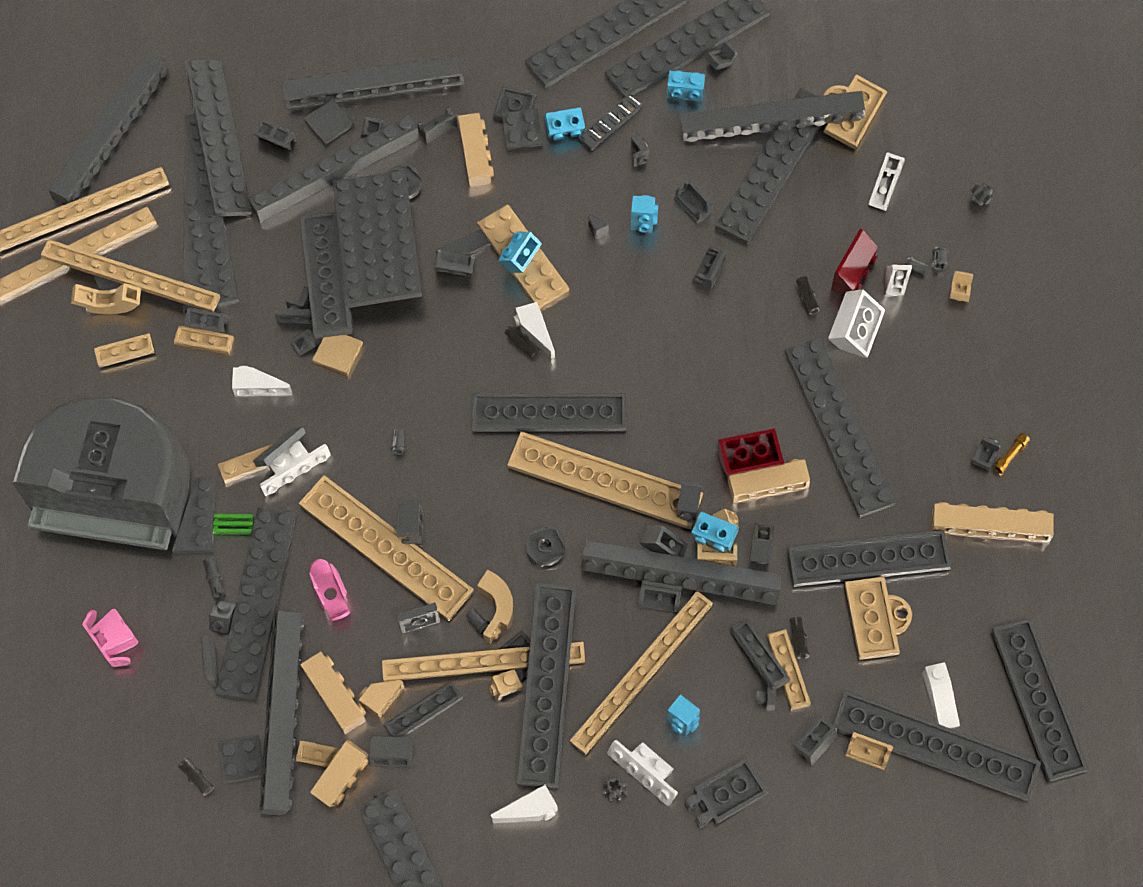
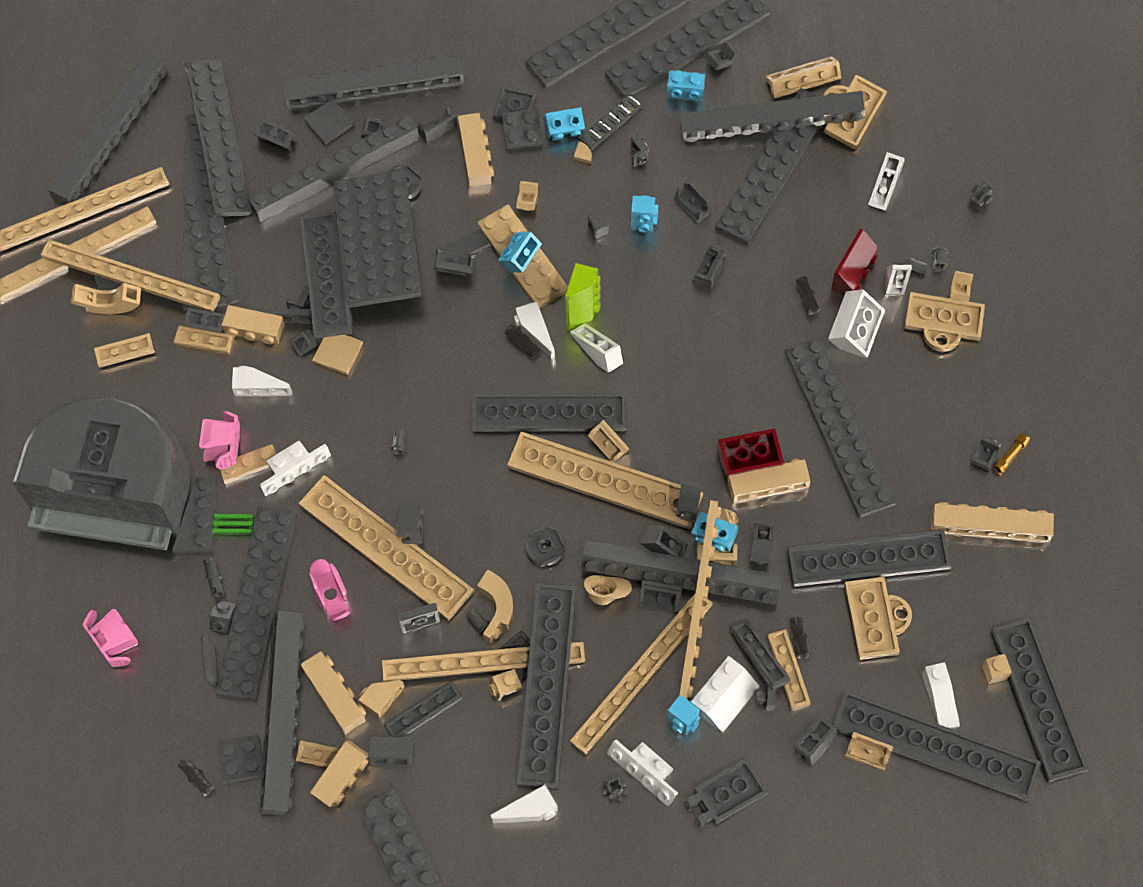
(217, 437): none -> bright pink piece
(253, 325): none -> tan brick
(279, 447): dark grey tile -> none
(527, 195): none -> tan bracket
(582, 296): none -> lime slope
(583, 153): none -> tan tile
(599, 347): none -> white slope
(605, 589): none -> tan piece
(608, 441): none -> tan hinge
(701, 592): none -> tan plate
(725, 694): none -> white slope
(804, 76): none -> tan fence
(944, 319): none -> tan plate
(996, 669): none -> tan brick

